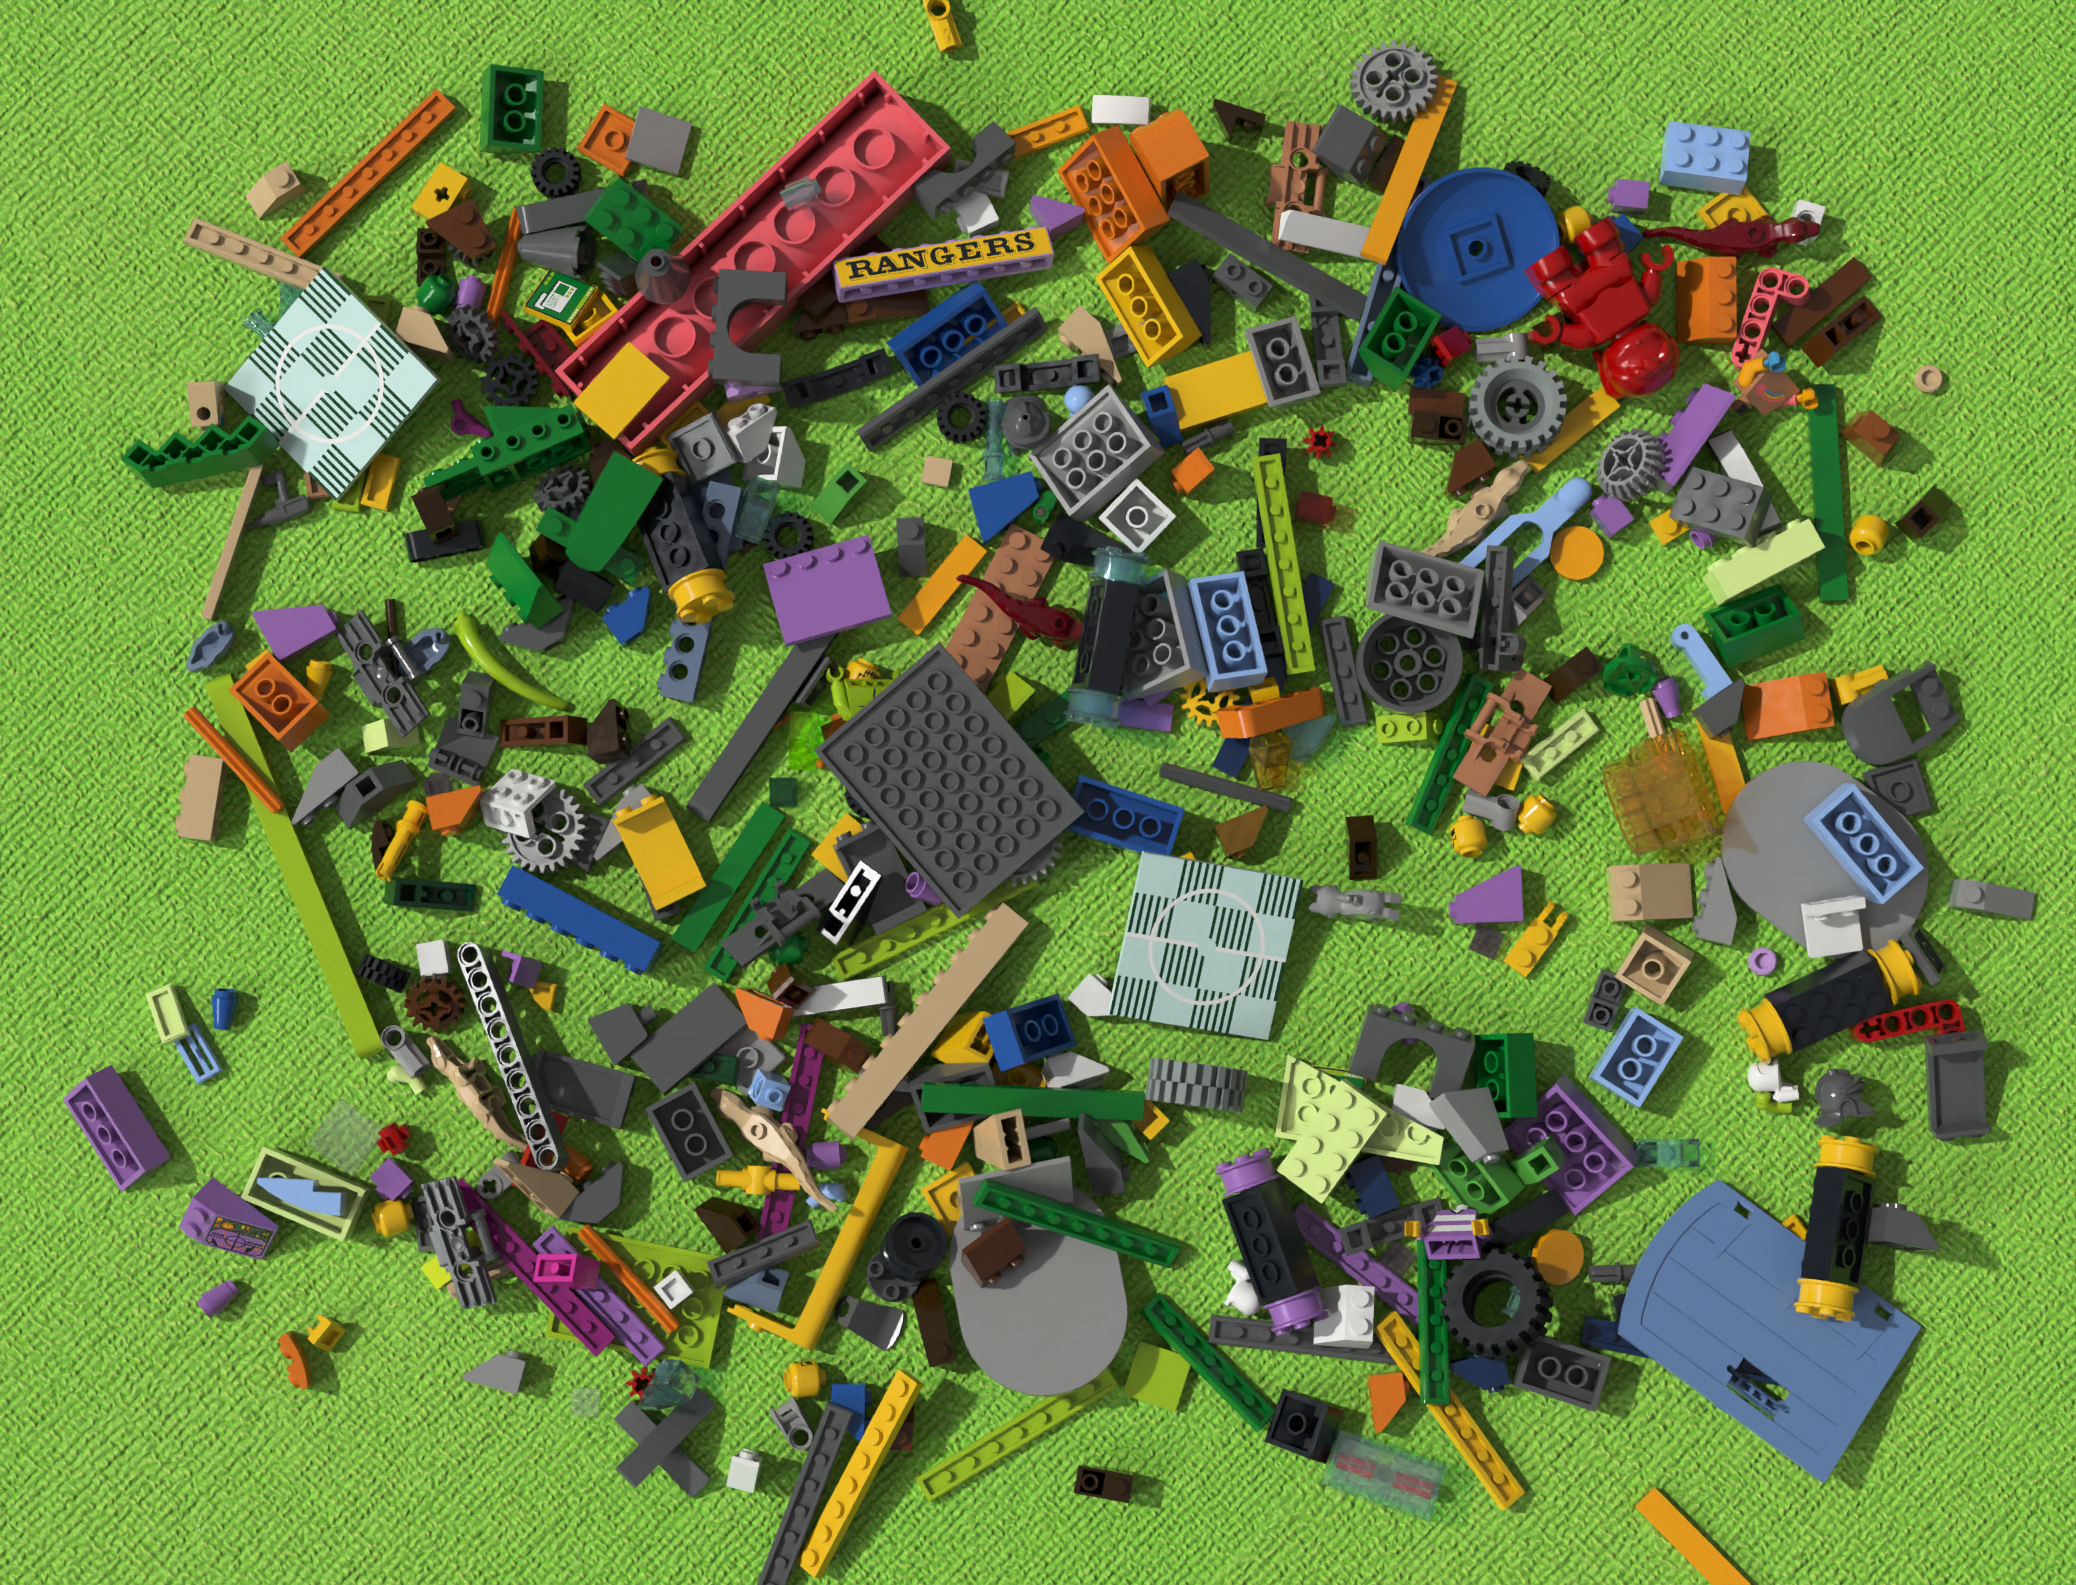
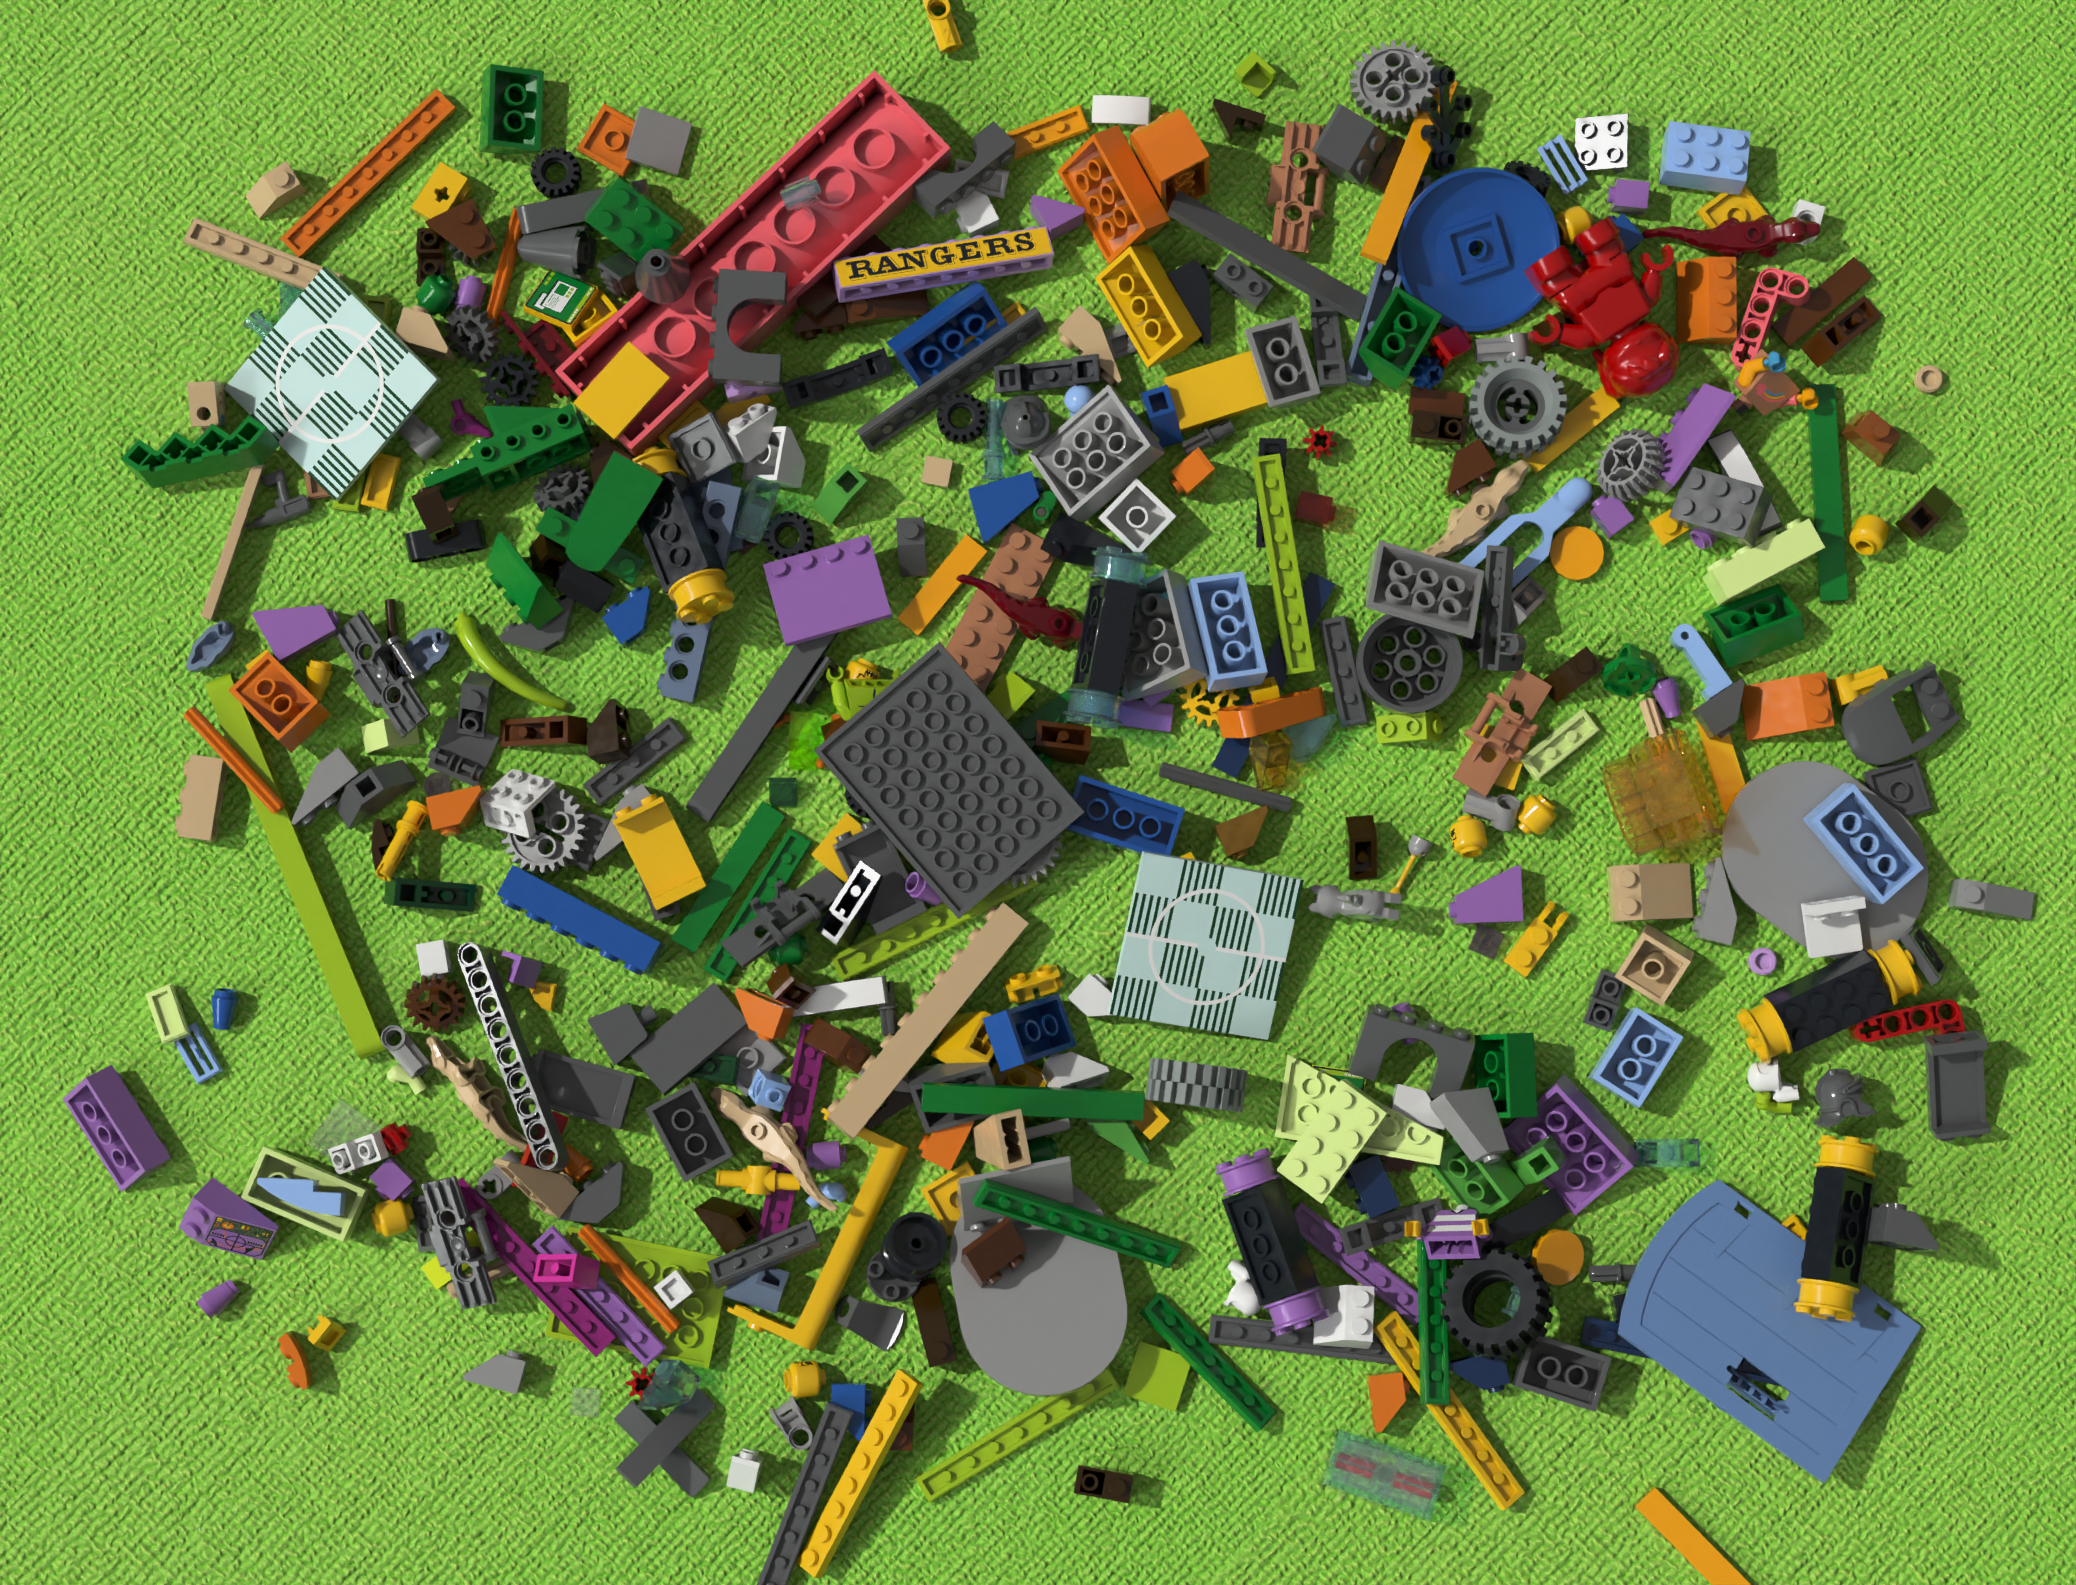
(358, 1153): none -> white slope
(383, 973): black tyre -> none
(420, 438): none -> light grey piece
(1021, 985): none -> yellow hinge
(1063, 741): none -> reddish brown slope
(1102, 1159): dark grey slope -> none
(1255, 74): none -> lime panel
(1256, 572): black slope -> none
(1304, 1426): black slope -> none
(1322, 233): white slope -> none
(1397, 1258): tile -> none
(1417, 848): none -> hinge
(1443, 153): none -> black plant
(1448, 755): green plate -> none
(1551, 145): none -> light blue tile
(1602, 142): none -> hinge

